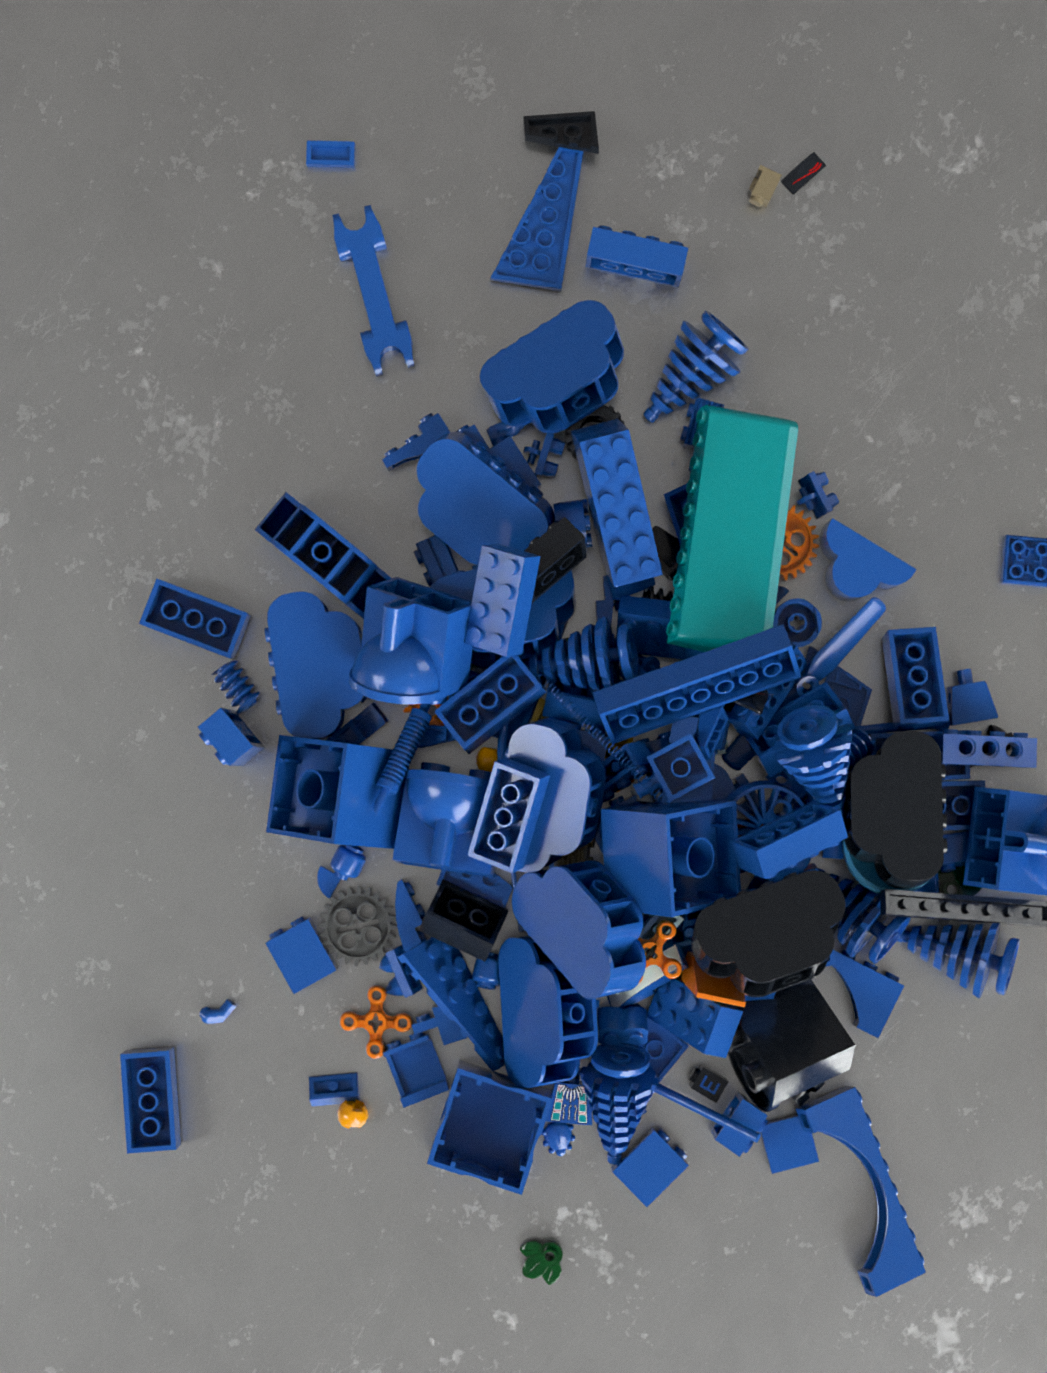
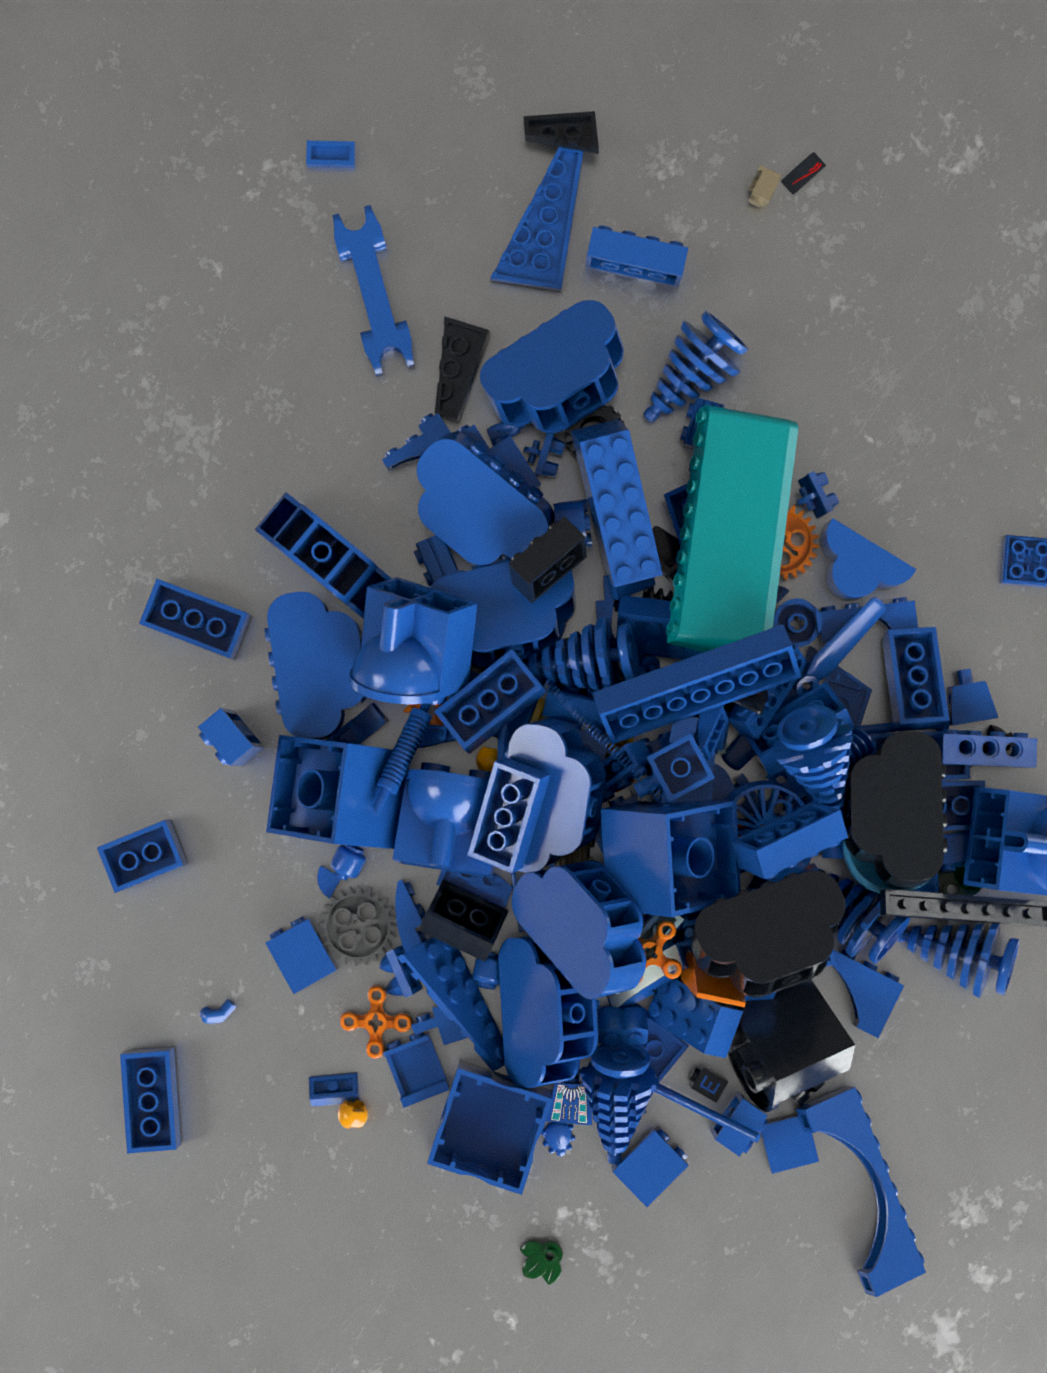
(142, 855): none -> blue brick
(236, 686): blue piece -> none
(460, 358): none -> black wing
(502, 599): blue brick -> none
(898, 615): none -> blue arch

